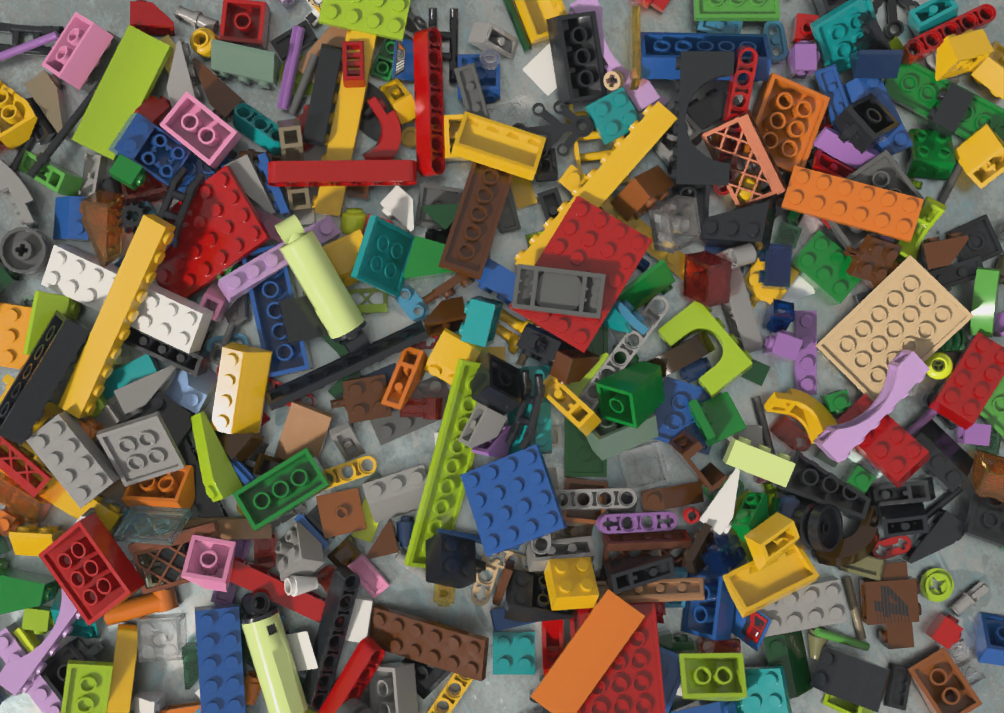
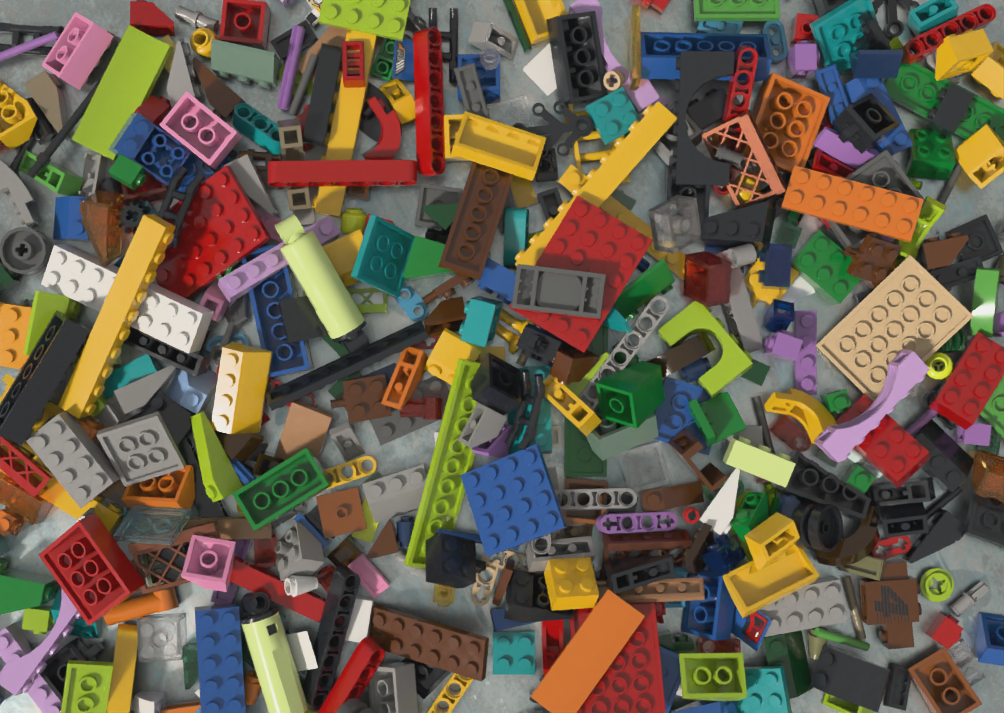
(27, 639): neon yellow tile -> none
(31, 540): yellow slope -> none
(280, 203): blue plate -> none
(401, 207): white slope -> none
(408, 137): yellow tile -> none
(515, 234): none -> teal beam
(635, 319): dark azure plate -> none
(642, 193): dark orange brick -> none
(729, 156): none -> dark grey pin

